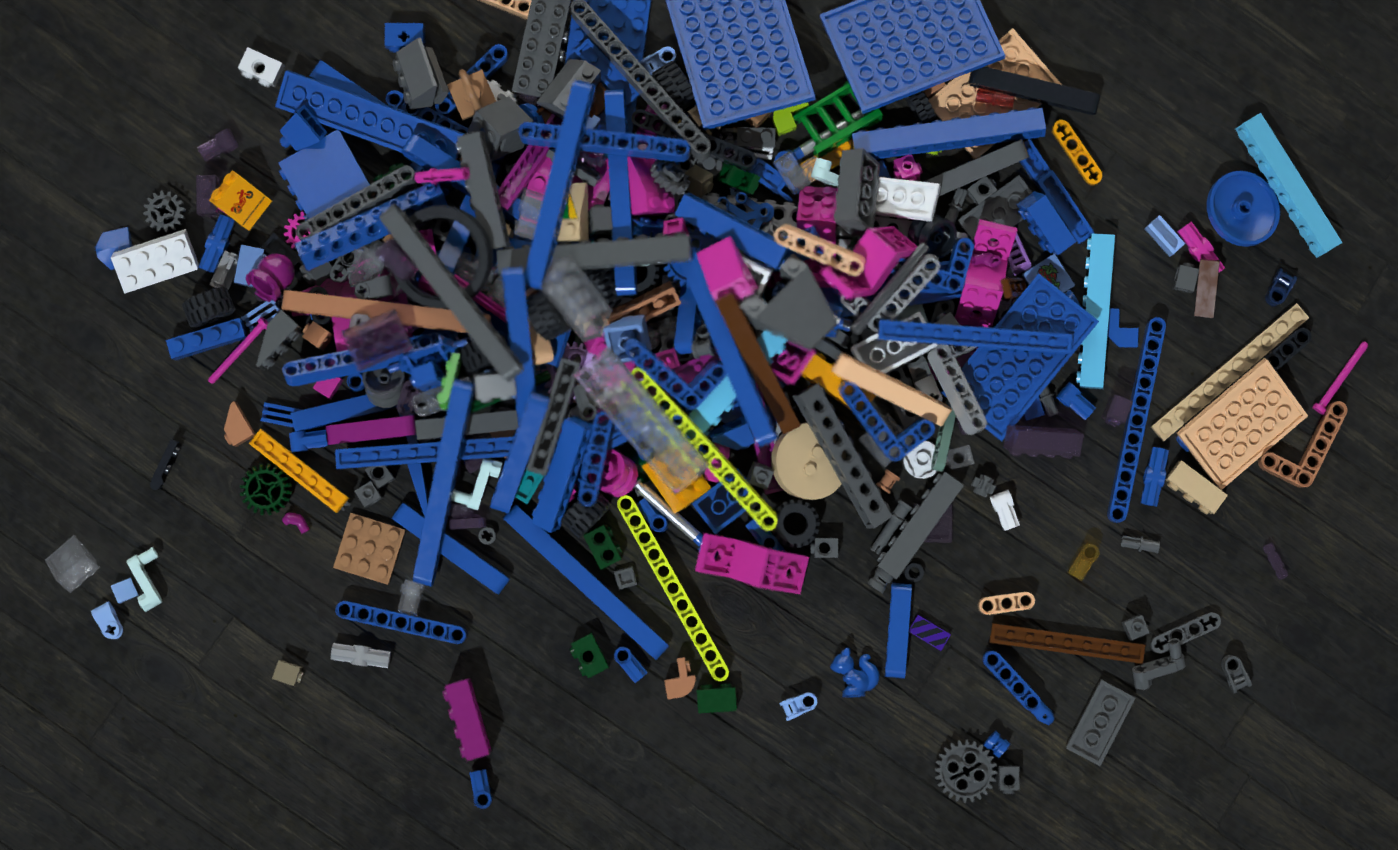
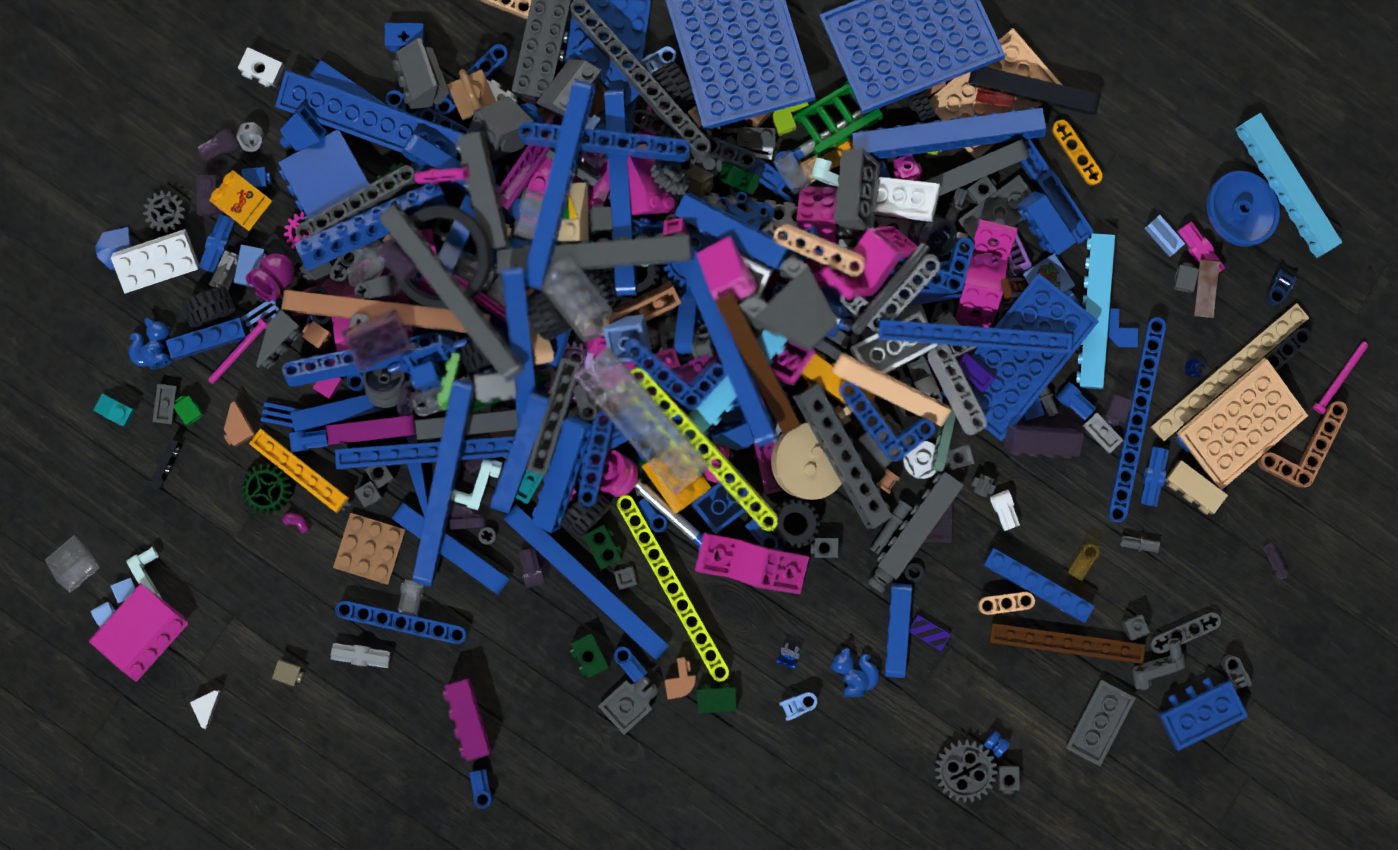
(114, 410): none -> teal slope
(138, 632): none -> dark pink slope
(152, 352): none -> blue animal
(164, 404): none -> dark grey plate
(188, 410): none -> green brick
(205, 707): none -> white slope
(248, 134): none -> light grey piece
(257, 177): none -> blue brick
(532, 572): none -> clear purple piece
(629, 704): none -> dark grey plate
(760, 475): dark grey brick -> none
(788, 657): none -> clear blue tile
(843, 413): none -> tan plate
(975, 373): none -> dark purple tile
(1038, 585): none -> blue brick
(1039, 709): blue piece -> none
(1102, 433): none -> light grey plate
(1192, 368): none -> clear blue plate
(1201, 713): none -> blue piece

